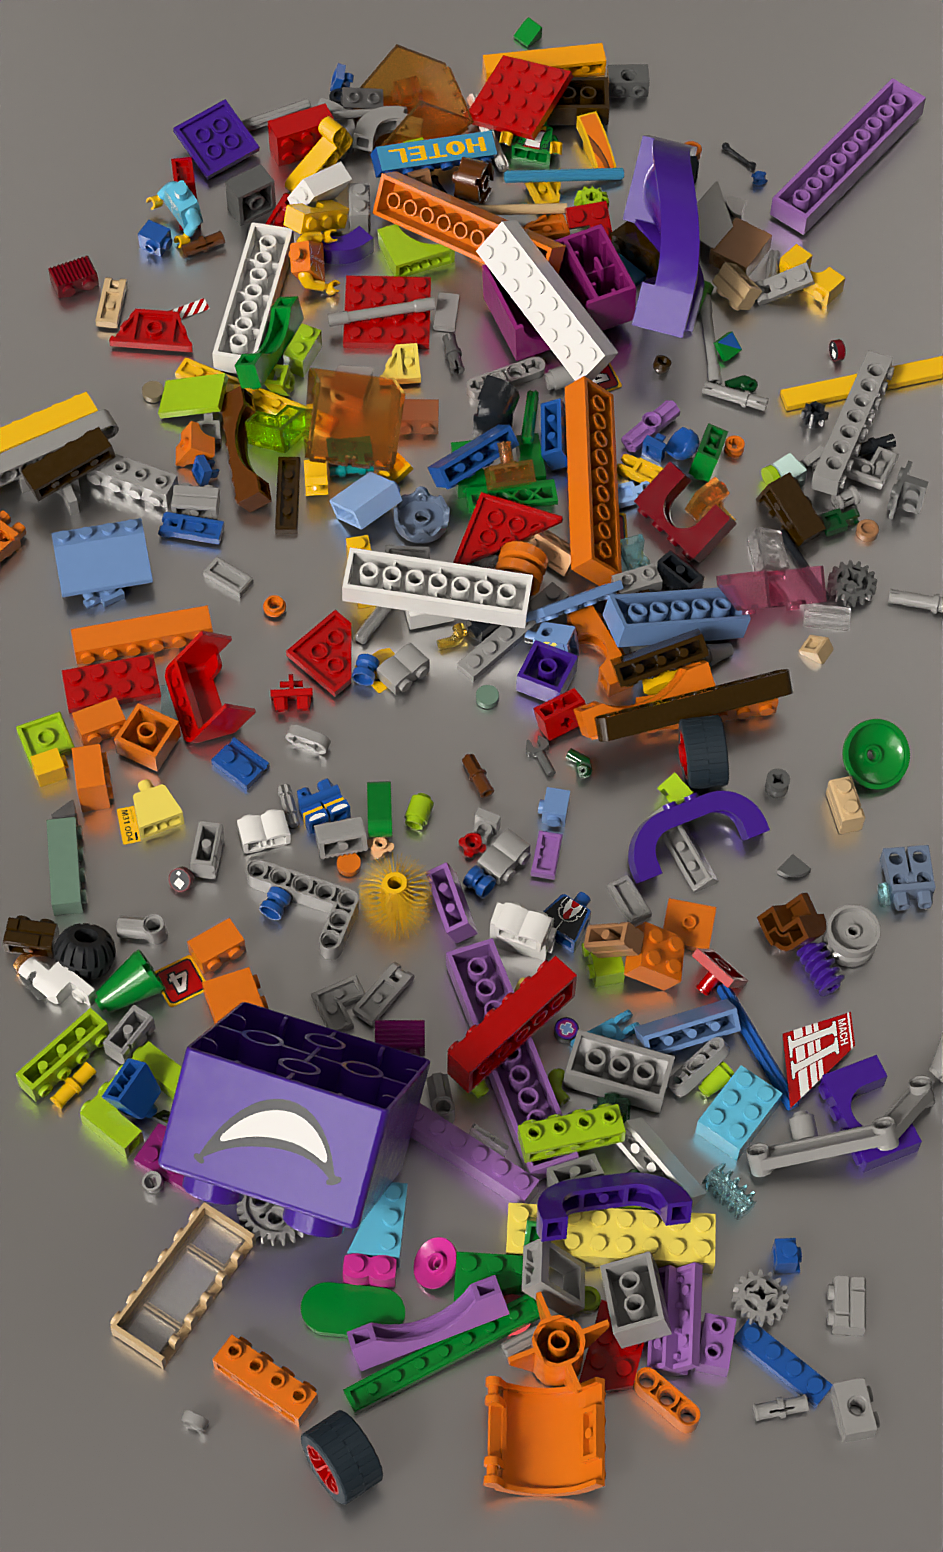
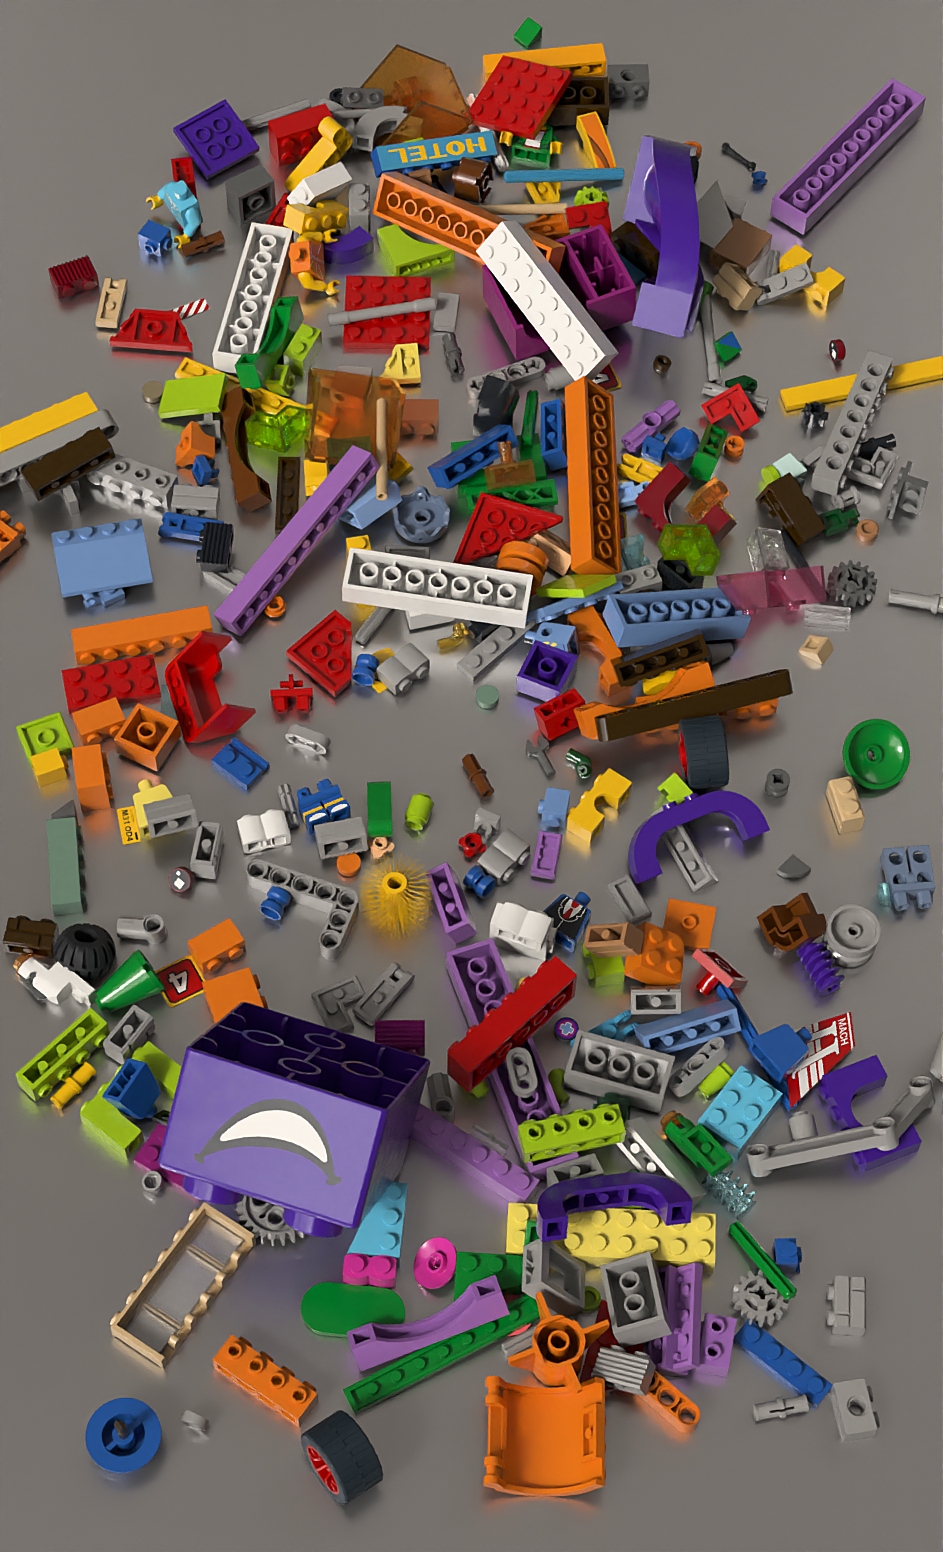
(123, 1435): none -> blue piece
(170, 815): none -> light grey brick
(216, 547): none -> black brick
(296, 540): none -> medium lavender brick
(340, 78): blue tile -> none
(381, 448): none -> tan piece
(521, 1074): none -> light grey plate
(576, 585): none -> lime tile
(608, 790): none -> yellow arch
(624, 1370): none -> light grey brick
(656, 999): none -> light grey brick
(690, 544): none -> clear neon green brick
(696, 1143): none -> green plate
(732, 402): none -> red plate
(762, 1260): none -> green axle
(781, 1050): none -> blue torso

